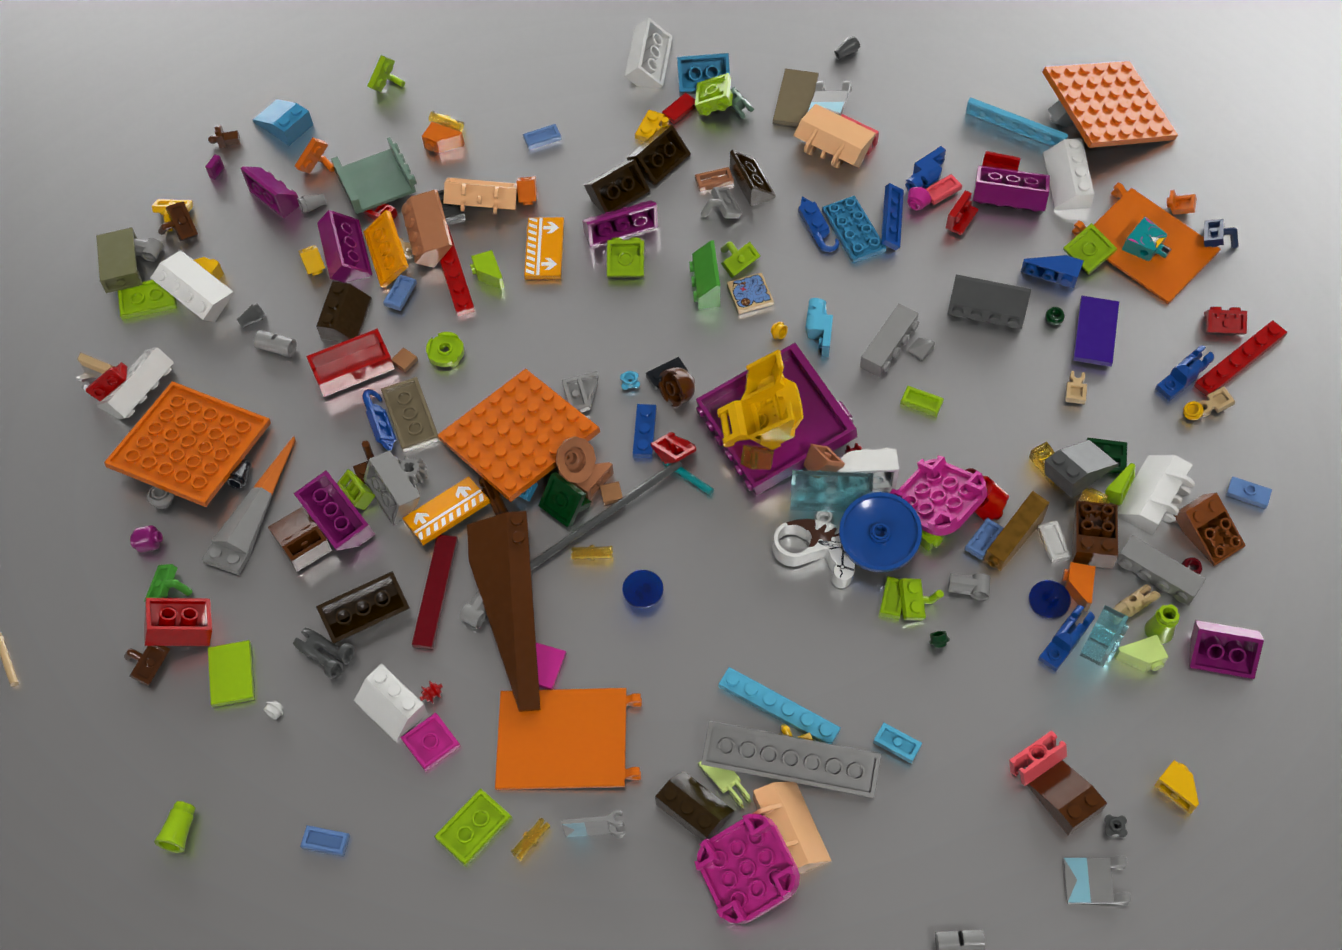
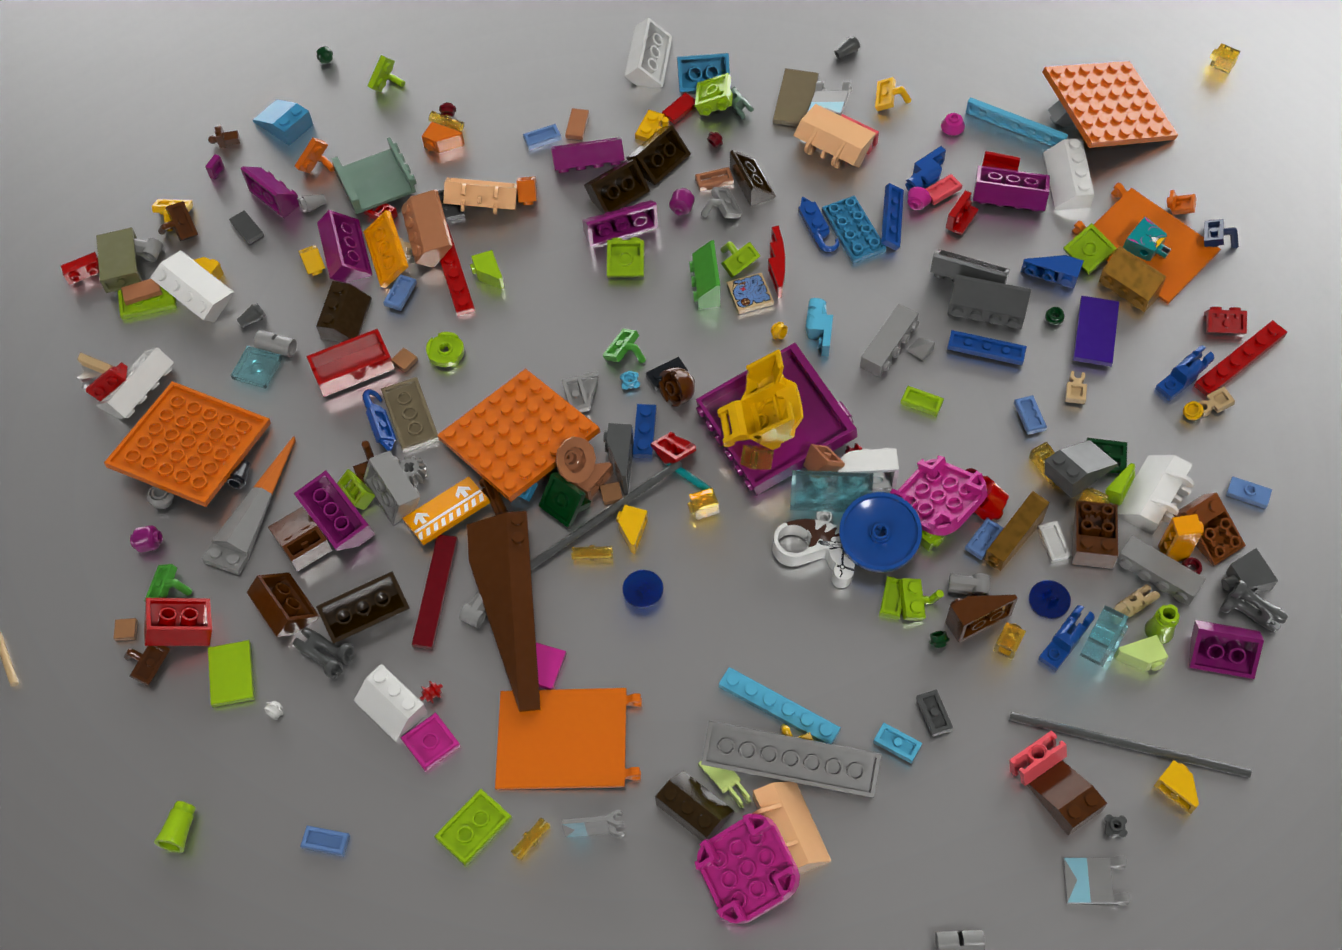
(81, 268): none -> red bracket
(125, 629): none -> medium nougat tile
(140, 291): none -> nougat tile
(246, 227): none -> dark grey tile
(256, 367): none -> clear light blue tile
(282, 603): none -> reddish brown slope
(324, 55): none -> dark green plate
(447, 109): none -> dark red plate
(544, 248): light orange tile -> none
(577, 124): none -> nougat tile
(587, 153): none -> magenta slope
(619, 446): none -> dark grey slope
(623, 343): none -> bright green plate
(632, 525): none -> yellow slope
(682, 201): none -> magenta head
(703, 504): none -> clear yellow brick
(715, 139): none -> dark red plate
(776, 263): none -> red slope
(886, 93): none -> yellow plate
(934, 713): none -> dark grey plate
(949, 264): none -> dark grey slope
(953, 124): none -> dark pink cone
(977, 613): none -> reddish brown slope
(987, 347): none -> blue plate
(1009, 640): none -> clear yellow brick
(1030, 415): none -> medium blue plate
(1080, 583): orange slope -> none
(1132, 279): none -> pearl gold slope
(1181, 537): none -> light orange brick
(1191, 759): none -> dark grey piece
(1224, 58): none -> clear yellow brick
(1252, 570): none -> dark grey torso
(1266, 614): none -> dark grey piece

